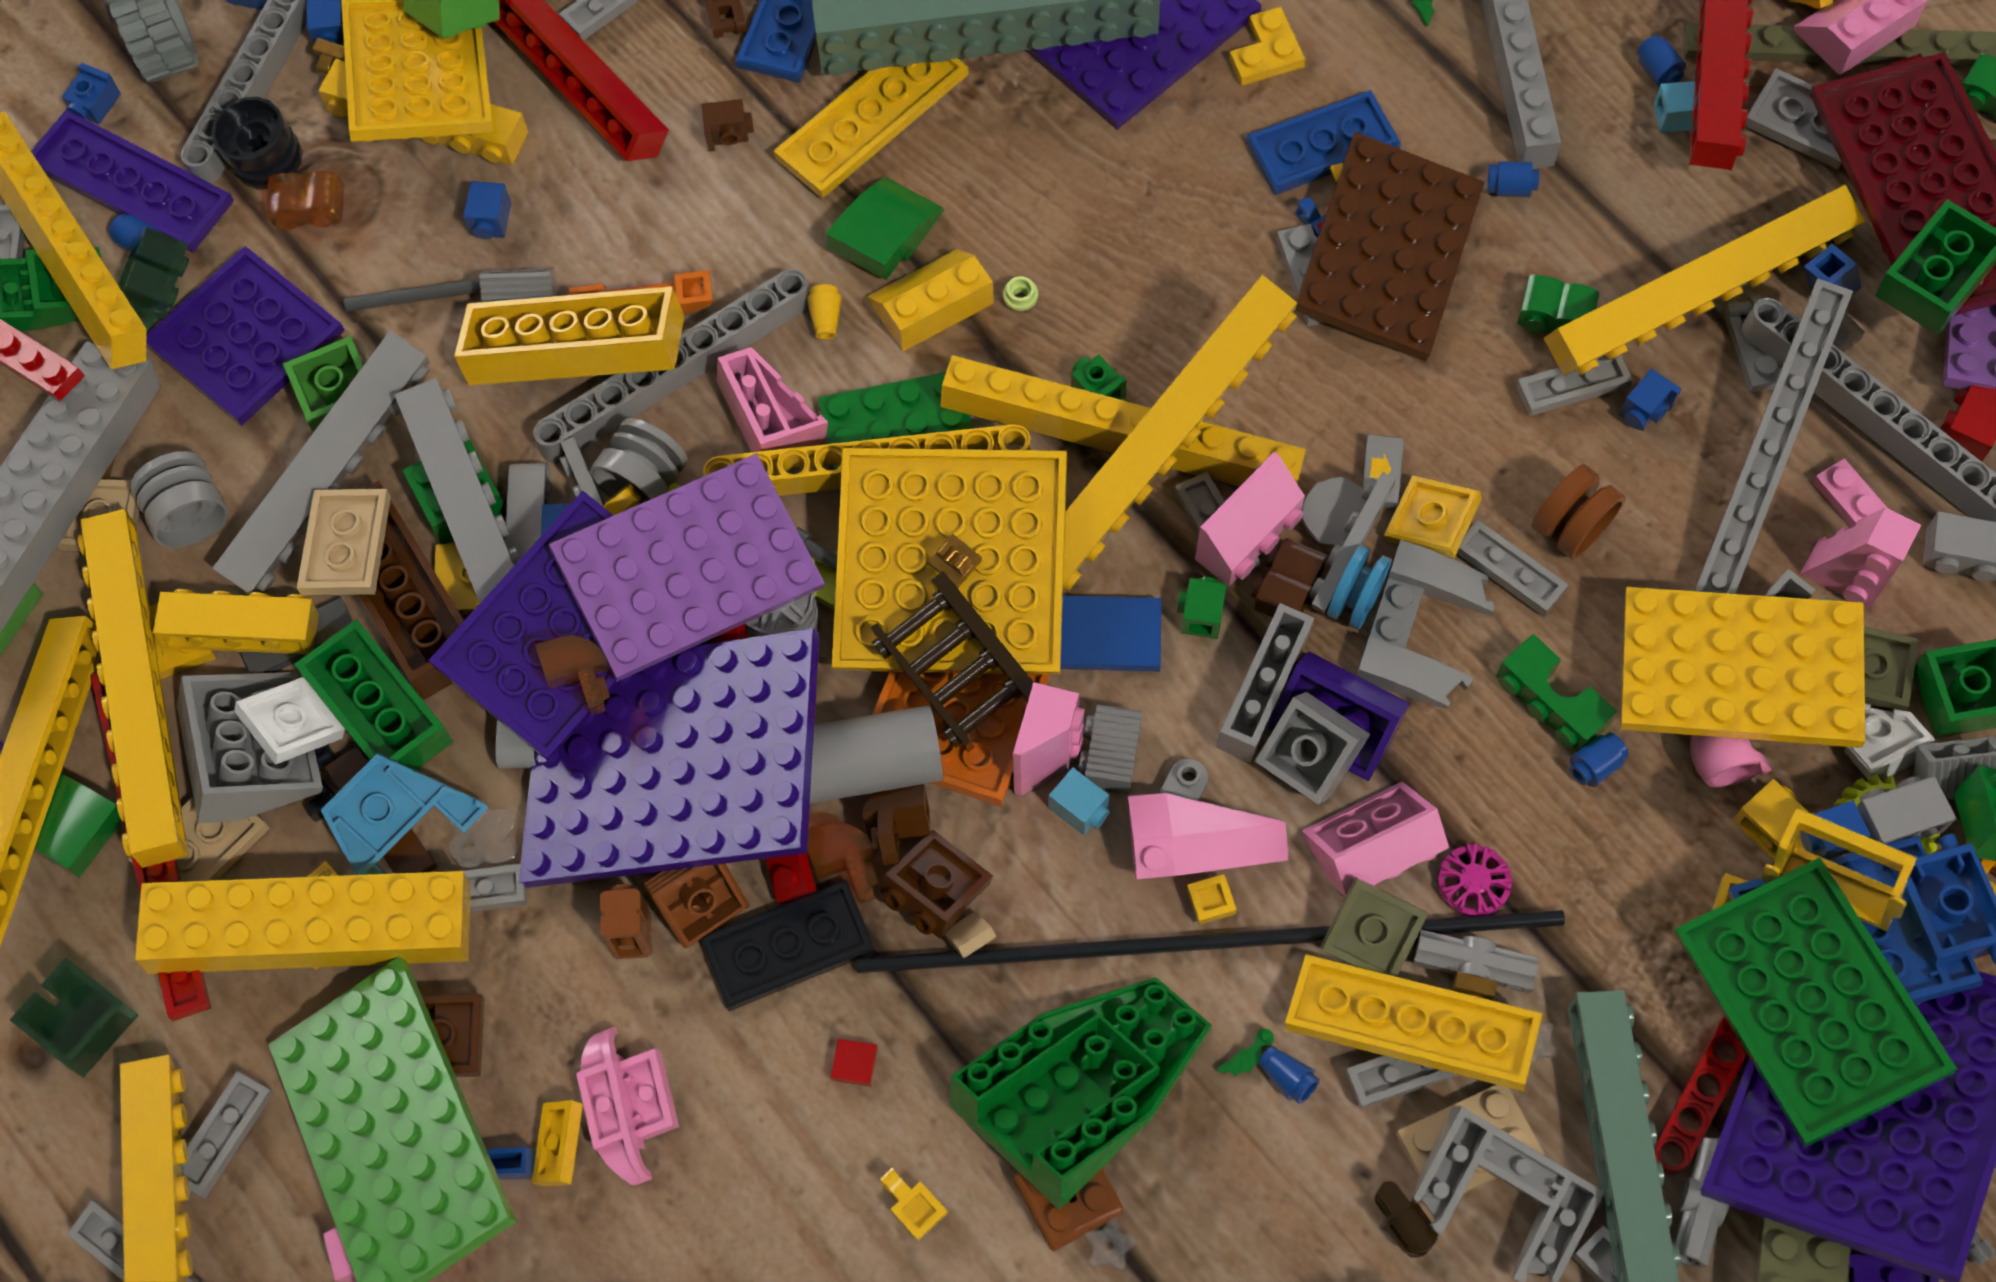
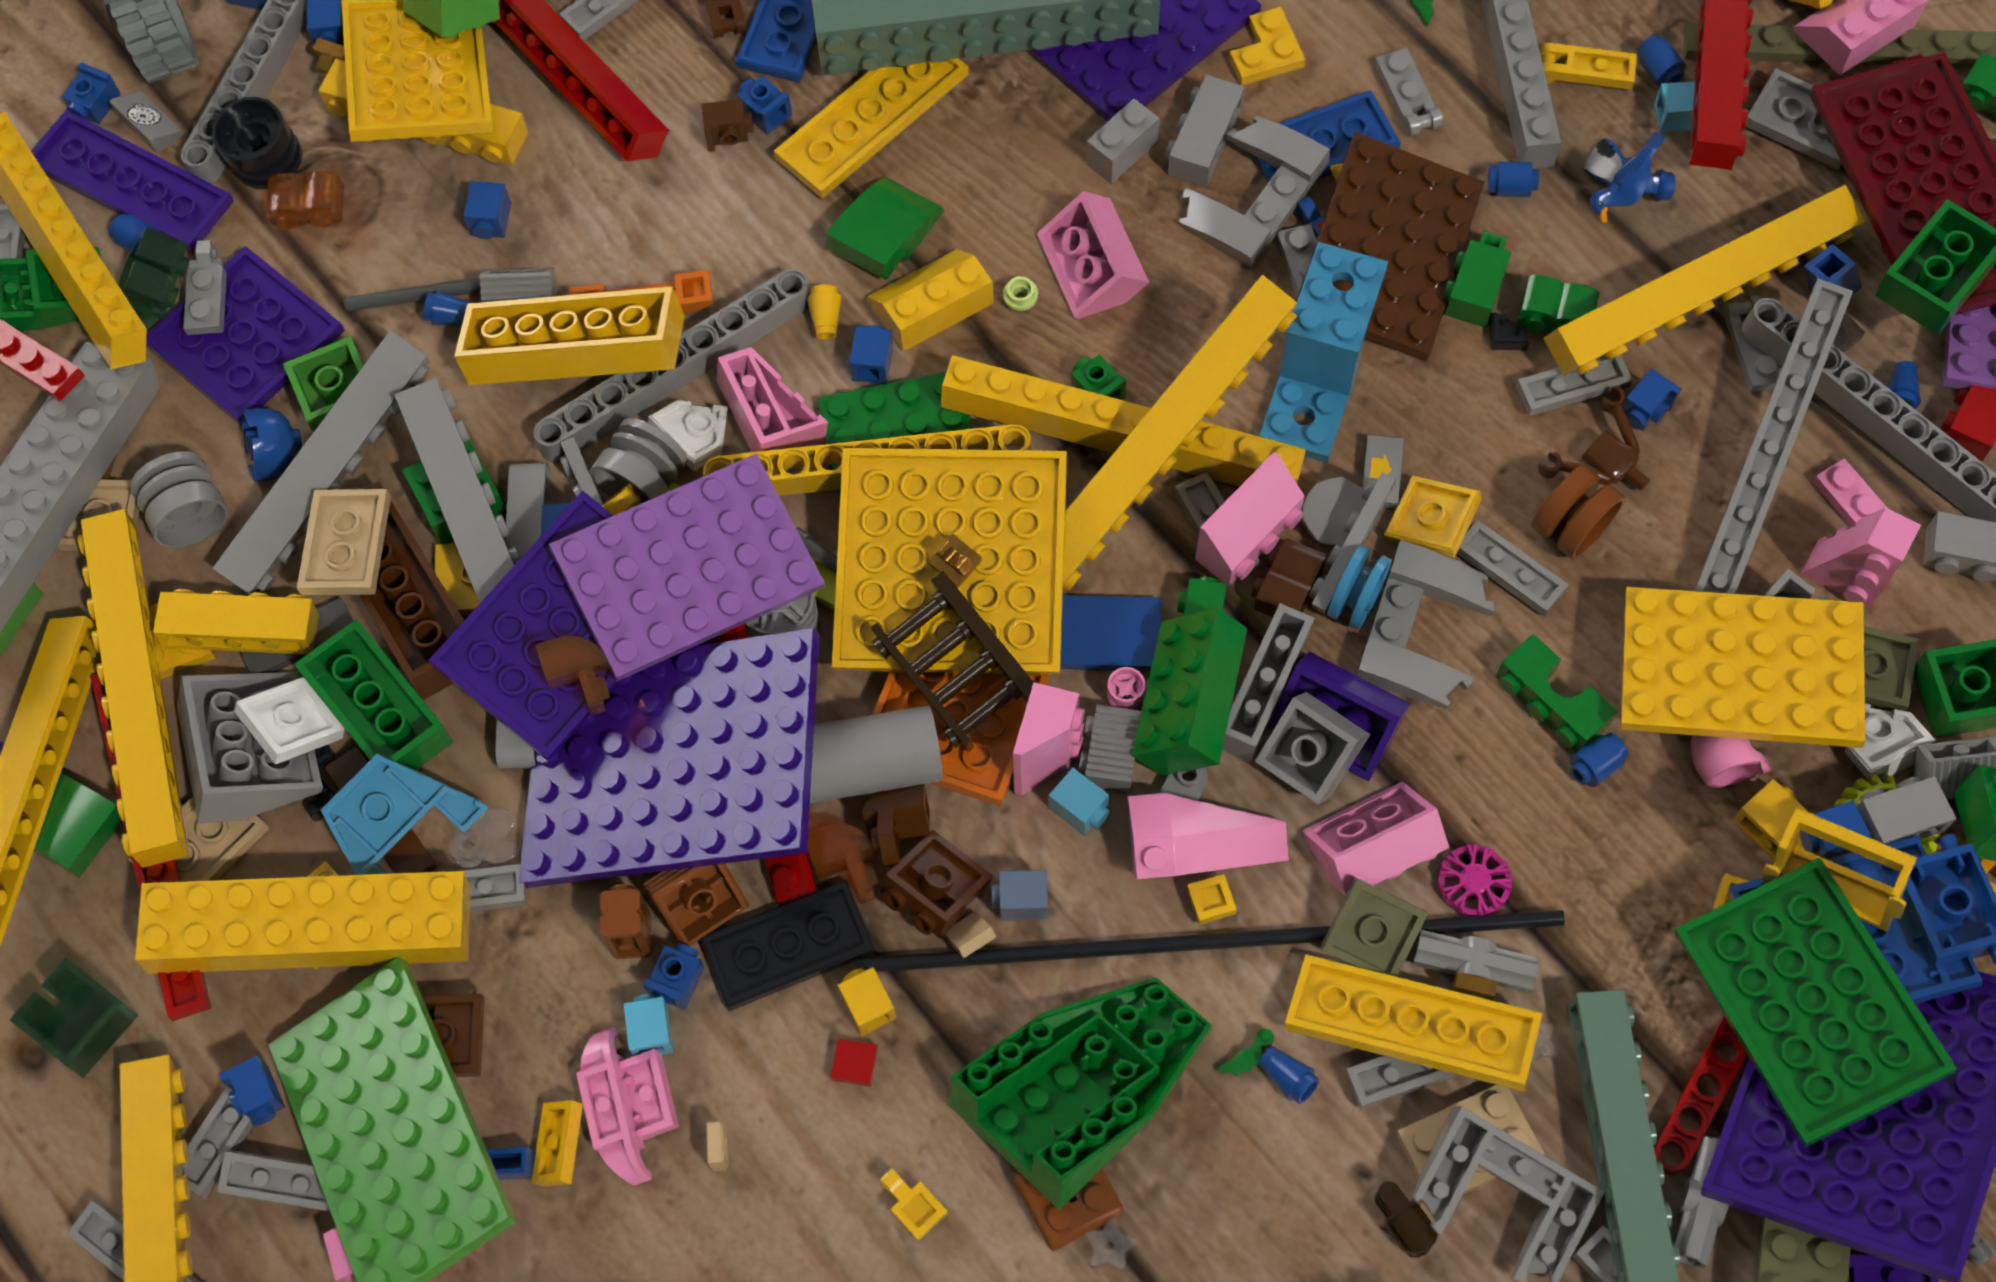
(146, 120): none -> light grey slope
(205, 292): none -> light grey hinge
(253, 1090): none -> blue brick
(269, 442): none -> blue cylinder
(271, 1180): none -> light grey plate
(444, 309): none -> blue cone
(648, 1025): none -> medium azure brick
(676, 988): none -> blue brick
(694, 428): none -> white plate
(717, 1146): none -> tan tile
(766, 103): none -> blue brick
(866, 1000): none -> yellow brick
(871, 354): none -> blue brick
(1021, 895): none -> sand blue brick
(1092, 255): none -> bright pink slope
(1122, 141): none -> light grey brick
(1126, 683): none -> bright pink wheel
(1190, 692): none -> green brick
(1203, 130): none -> light grey brick
(1248, 235): none -> light grey wedge
(1323, 349): none -> dark azure bracket
(1408, 92): none -> light grey plate
(1478, 279): none -> green brick
(1506, 334): none -> black tile
(1588, 65): none -> yellow plate
(1607, 454): none -> reddish brown piece
(1627, 177): none -> blue animal
(1905, 383): none -> blue cone

